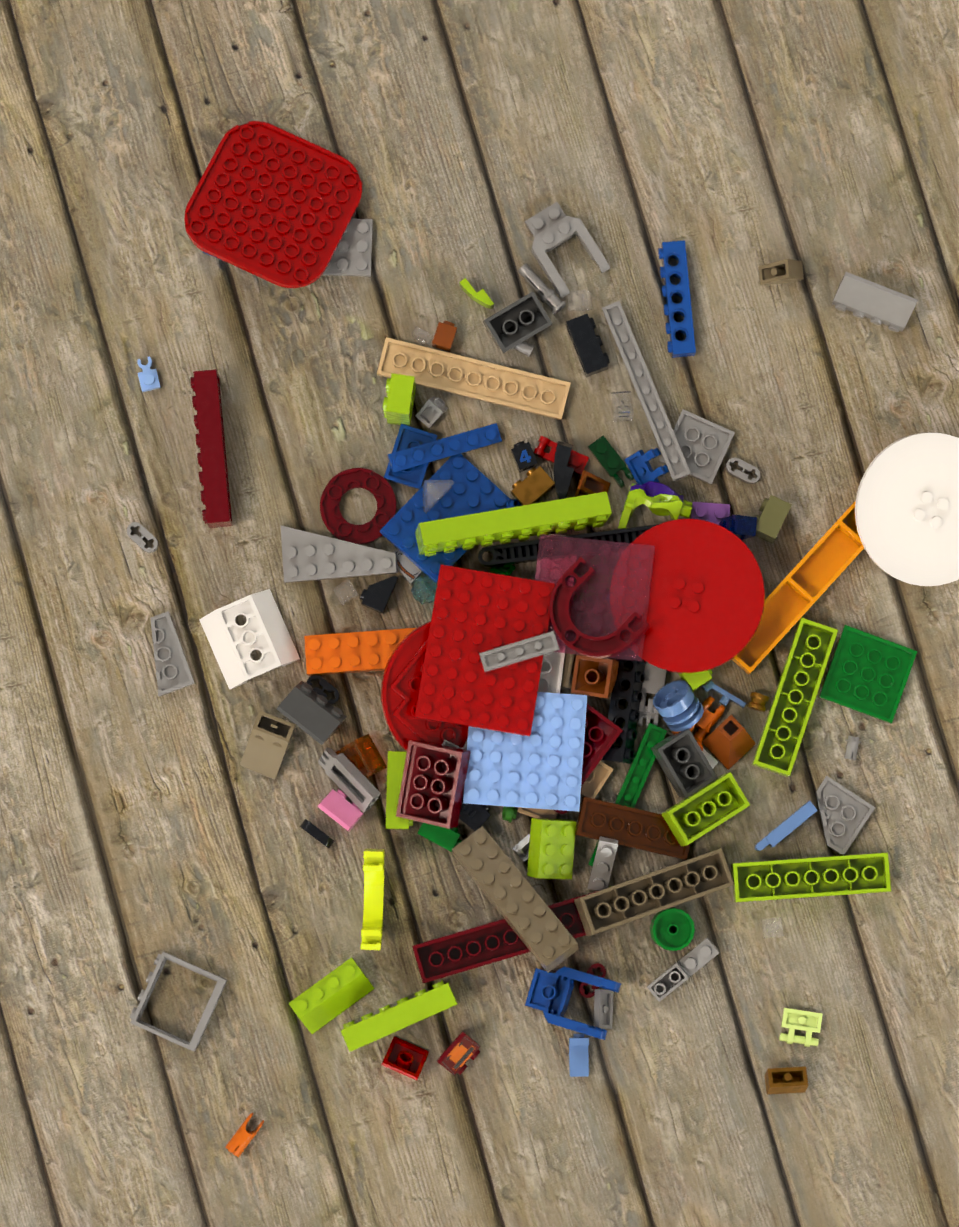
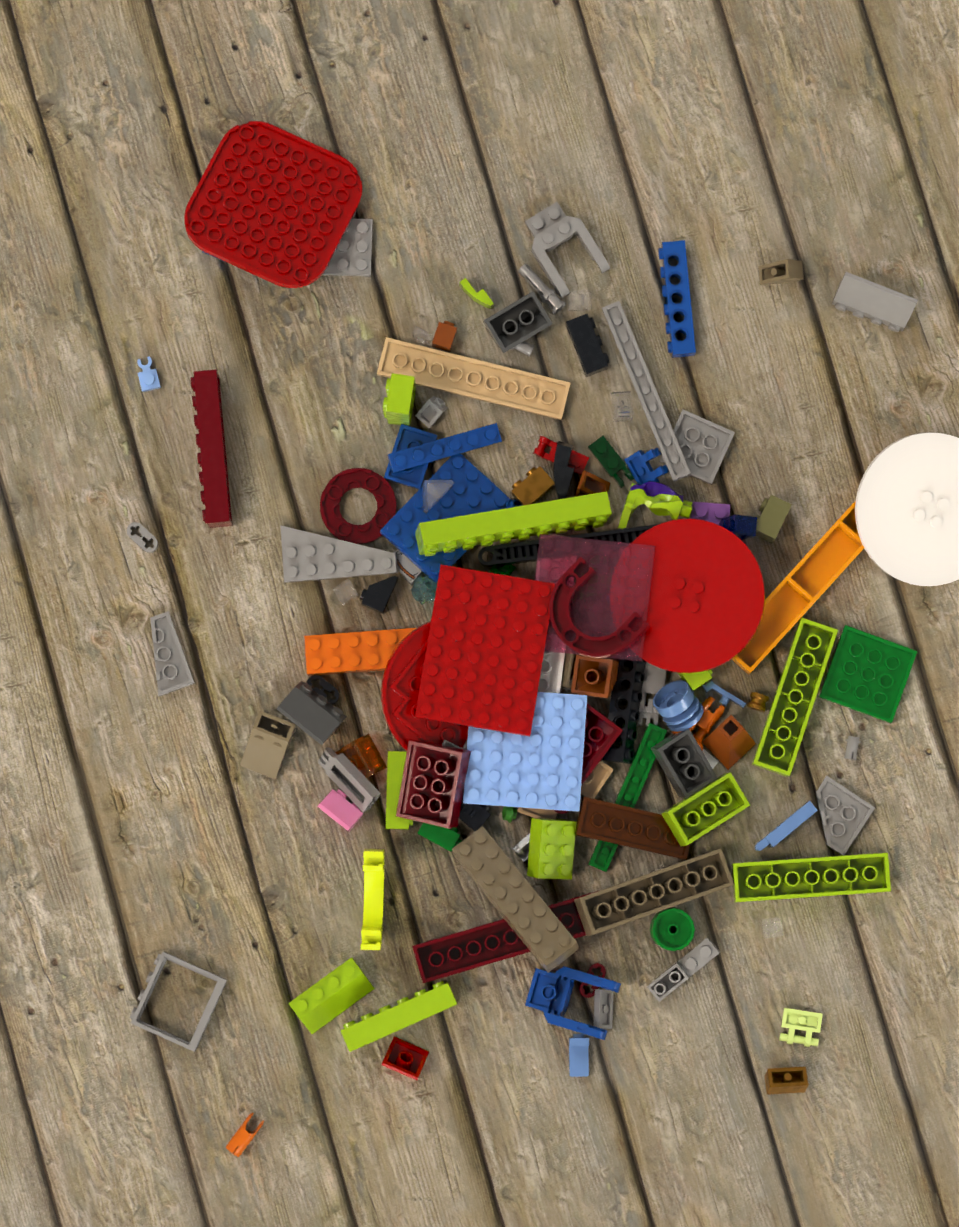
(261, 632): white slope -> none
(317, 833): black beam -> none
(459, 1053): dark red slope -> none
(519, 651): light grey tile -> none
(523, 456): black brick -> none
(603, 864): light grey plate -> none
(745, 467): light grey beam -> none

